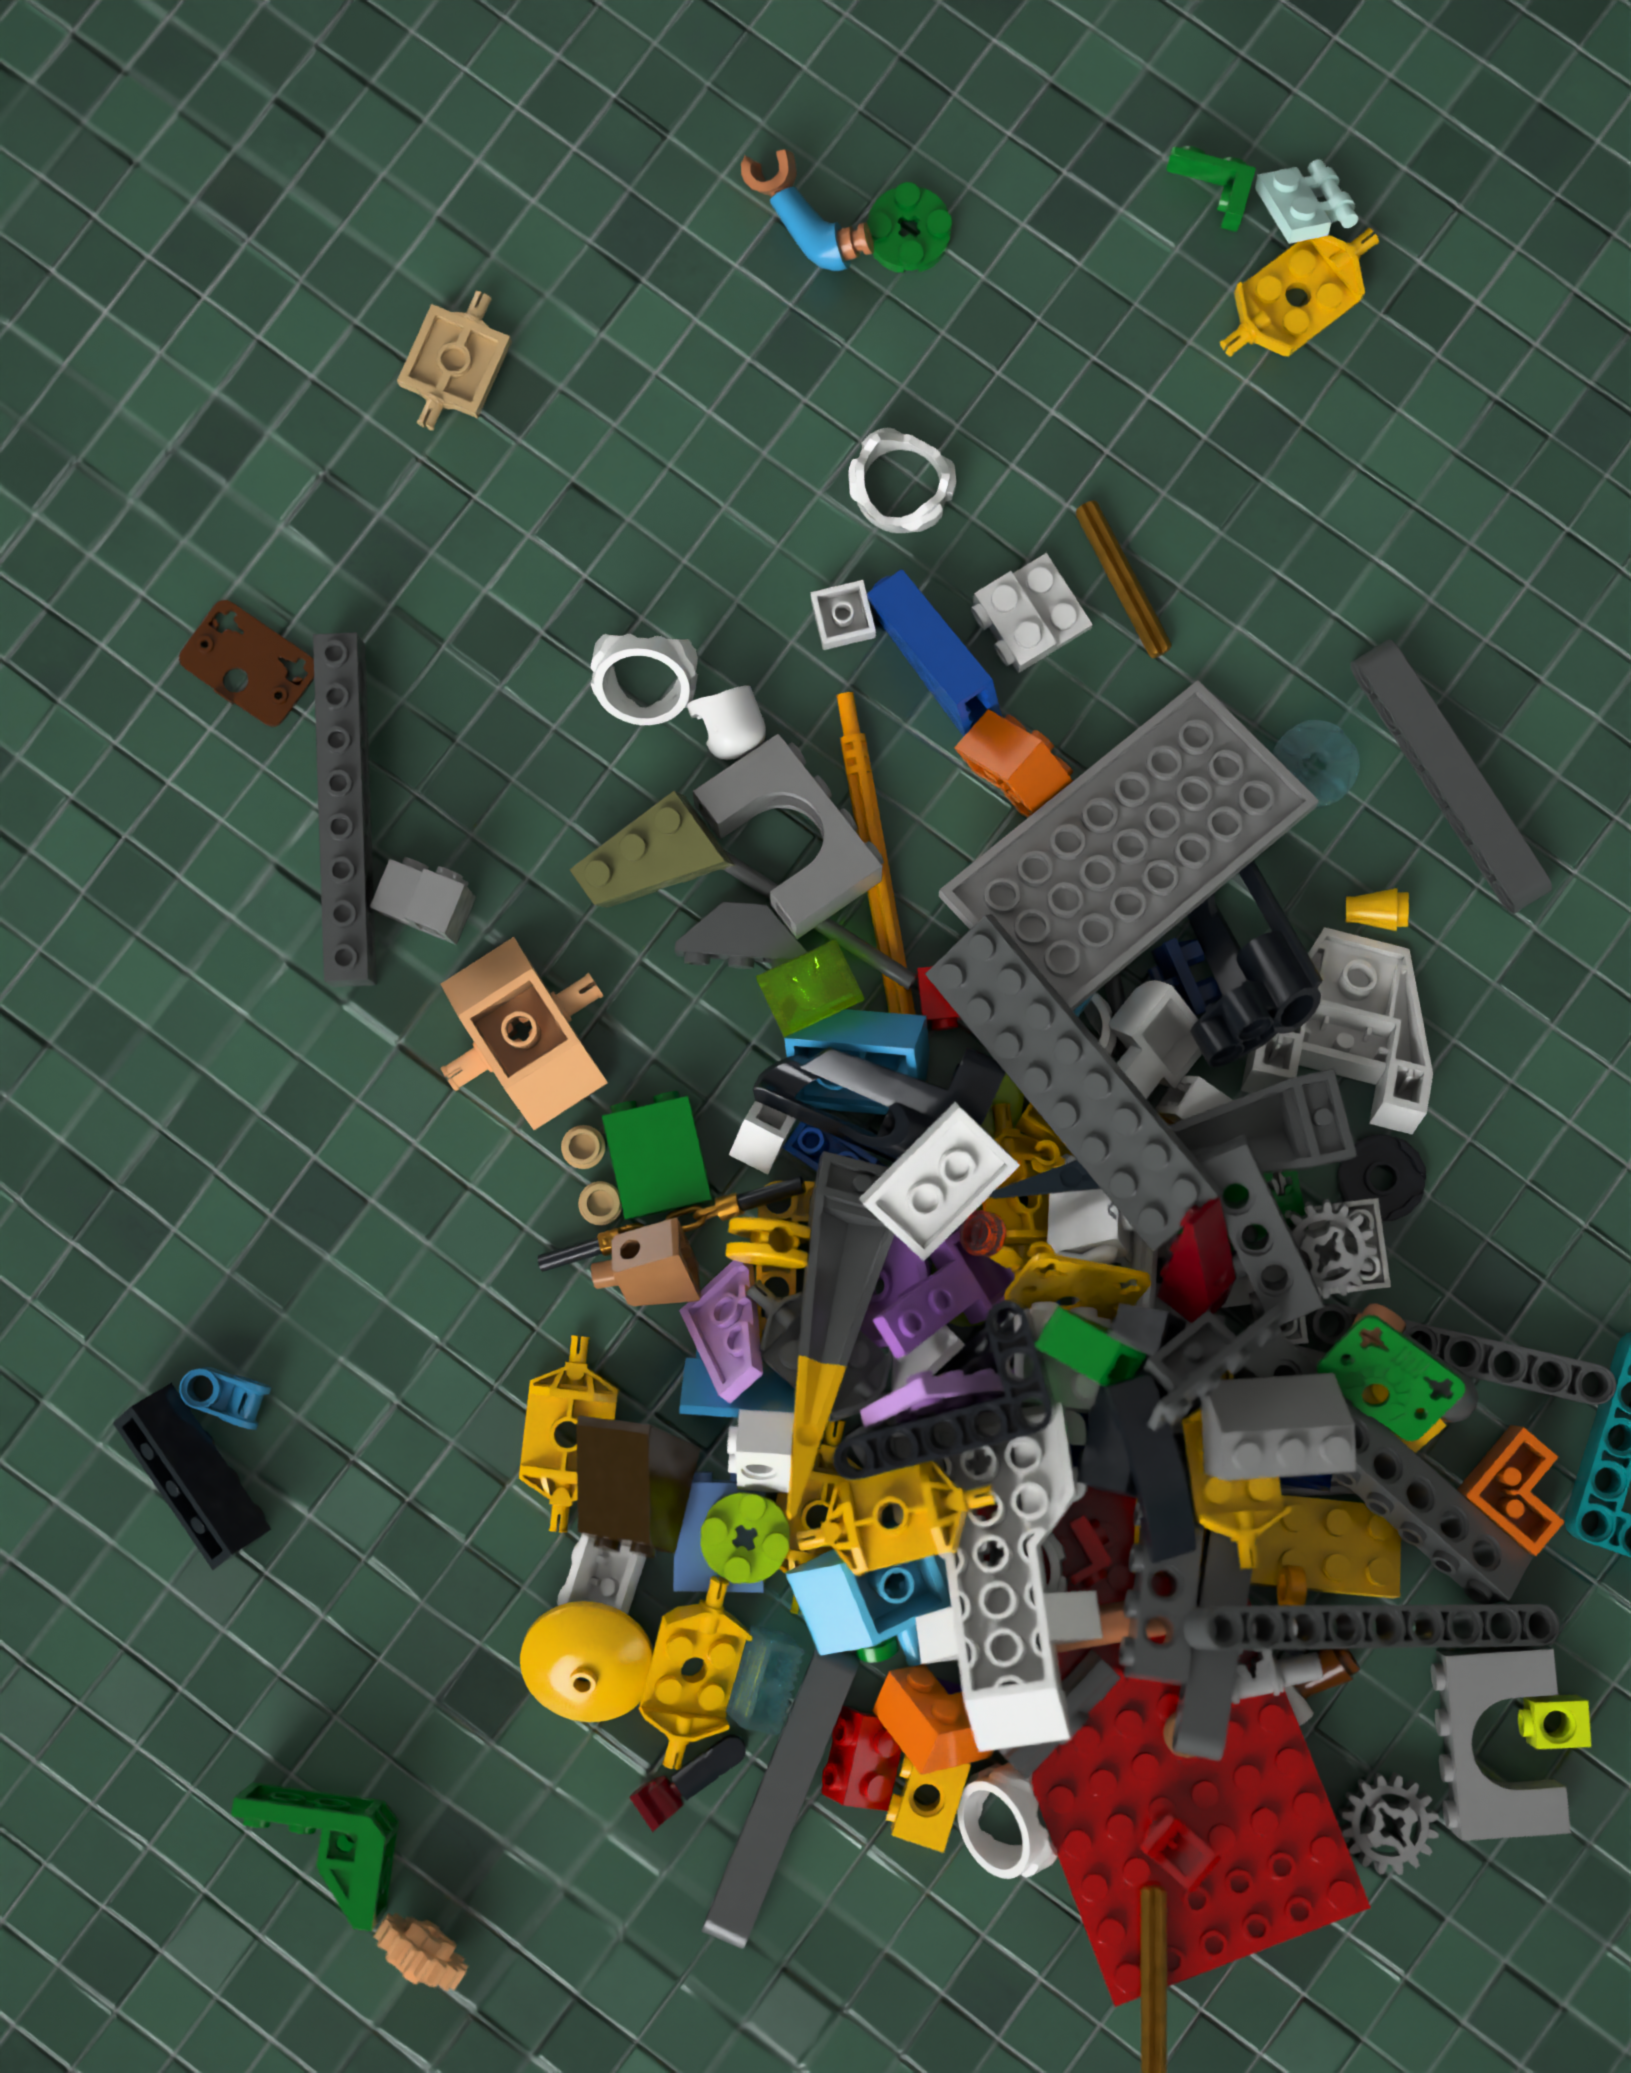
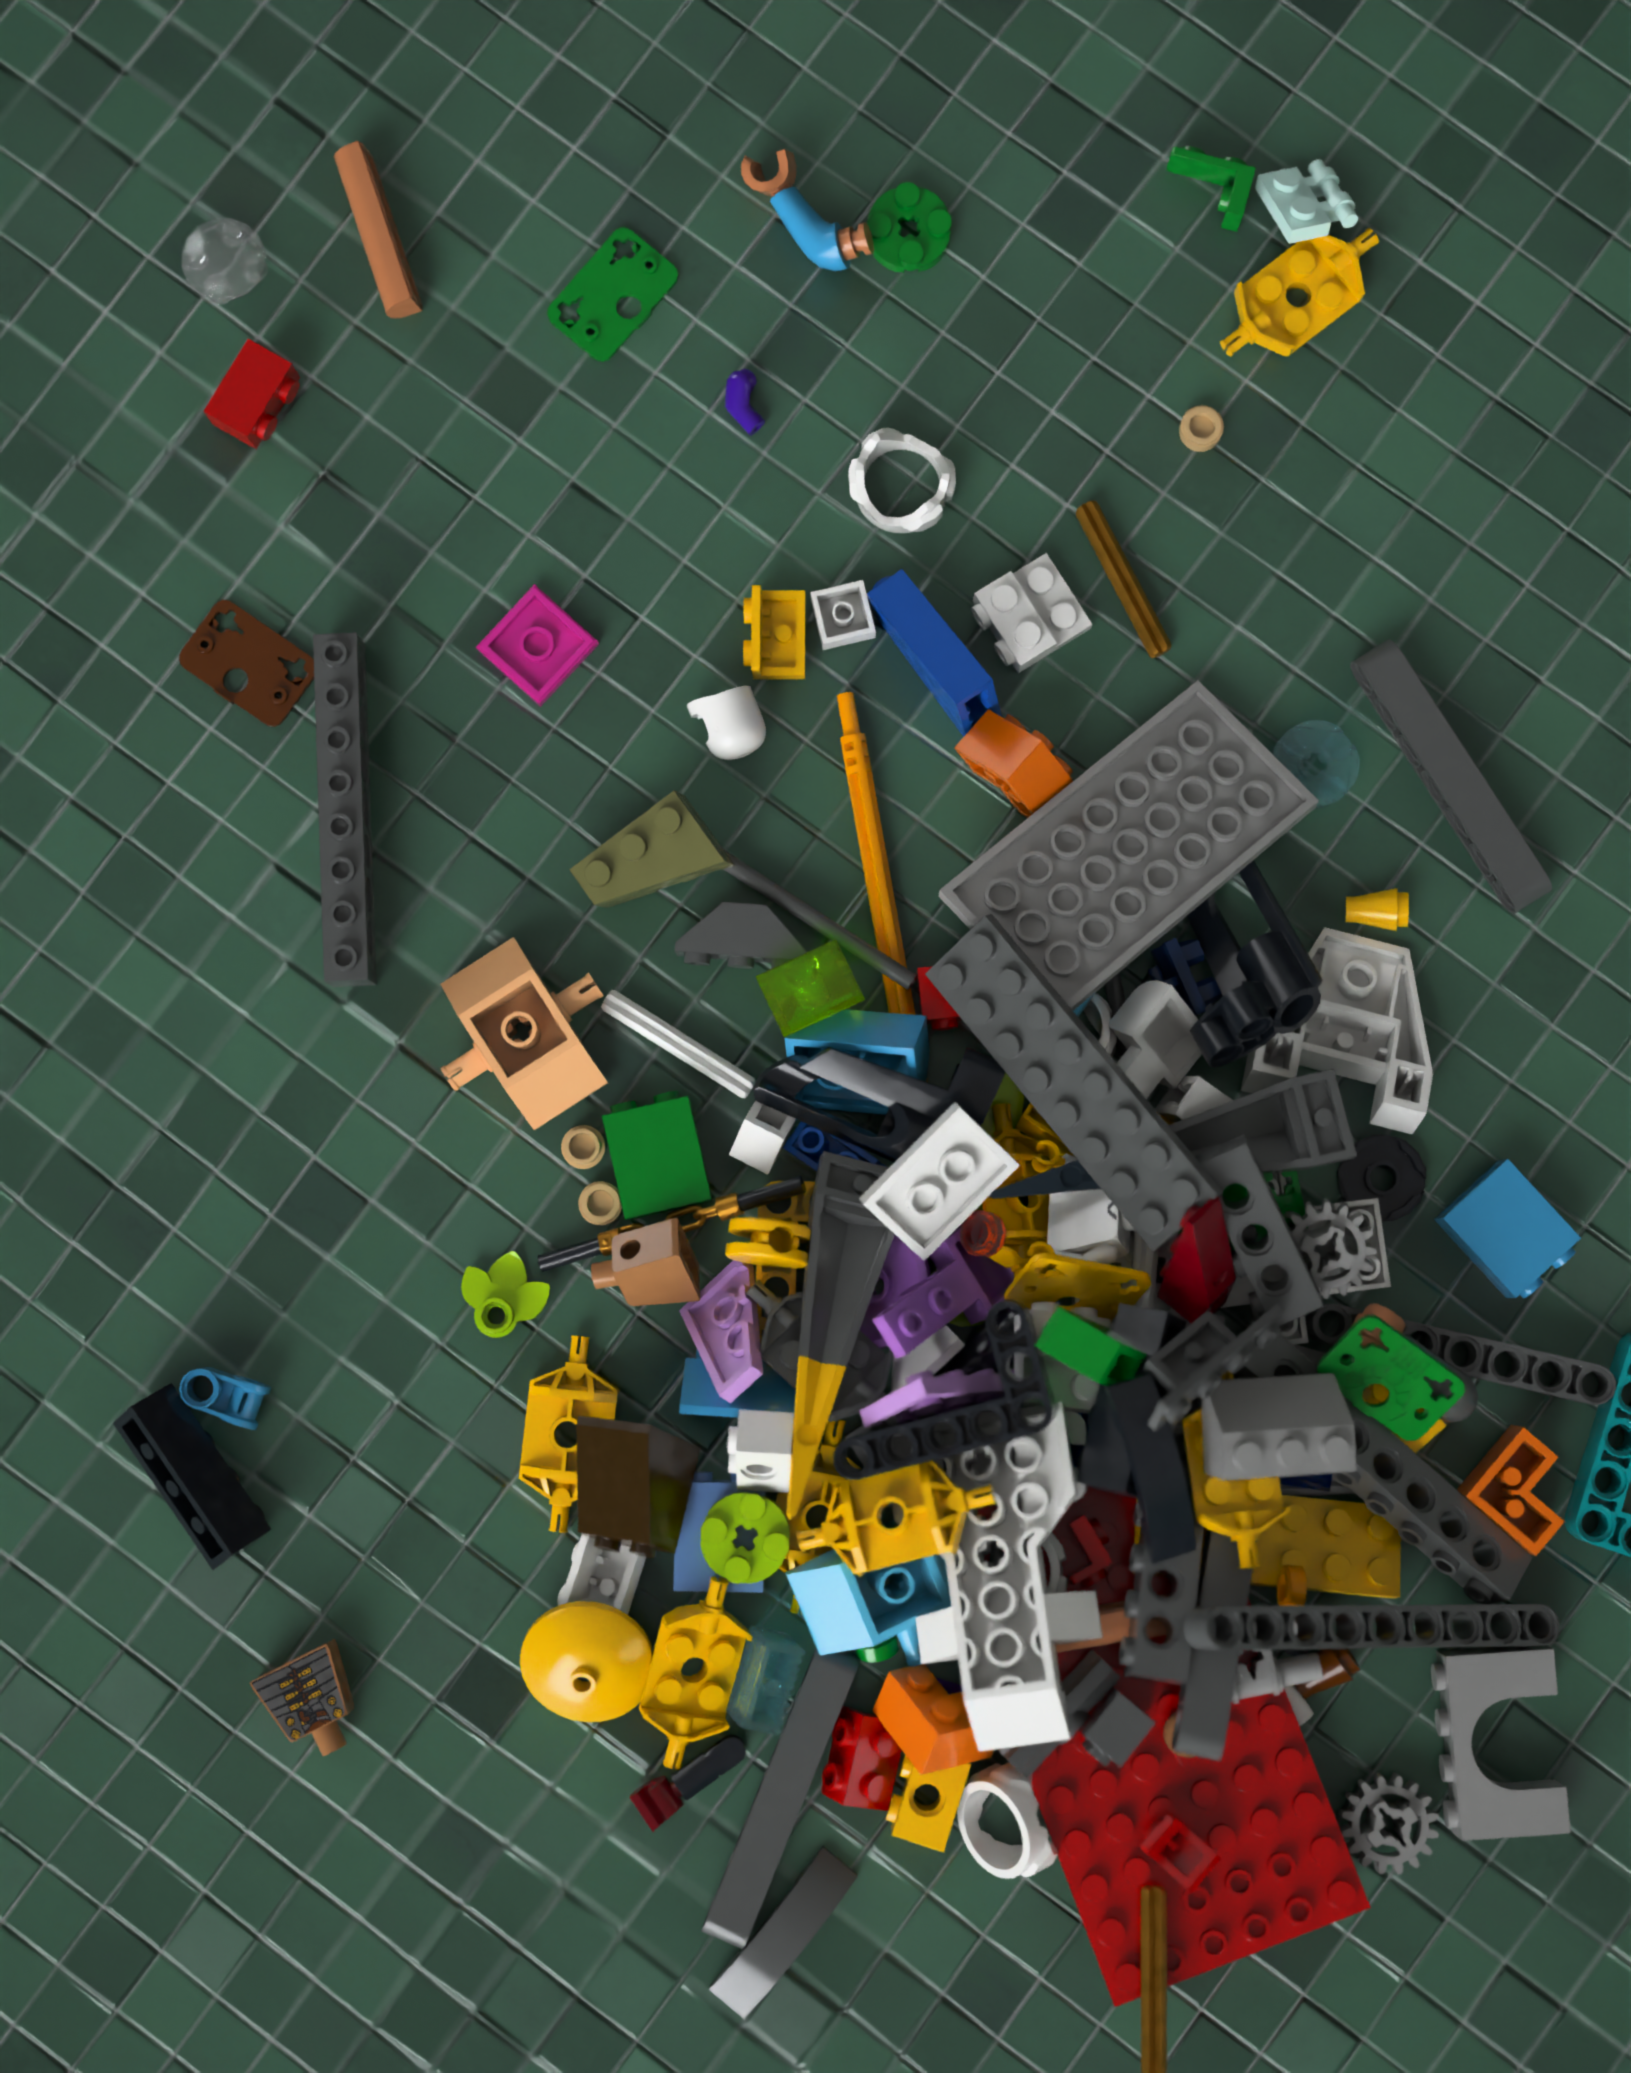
(224, 260): none -> clear dish
(253, 394): none -> red brick
(309, 1696): none -> torso
(353, 1869): green bracket -> none
(378, 231): none -> nougat brick
(421, 1951): light nougat gear -> none
(424, 899): light grey brick -> none
(454, 360): tan plate -> none
(504, 1288): none -> lime plate
(537, 645): none -> dark pink tile
(602, 289): none -> green axle
(675, 653): white piece -> none
(678, 1044): none -> white axle
(738, 400): none -> dark purple arm
(777, 633): none -> yellow bracket
(777, 778): light grey arch -> none
(784, 1933): none -> dark grey slope
(1115, 1729): none -> dark grey brick
(1201, 428): none -> tan tile
(1508, 1230): none -> dark azure brick
(1574, 1725): neon yellow brick -> none

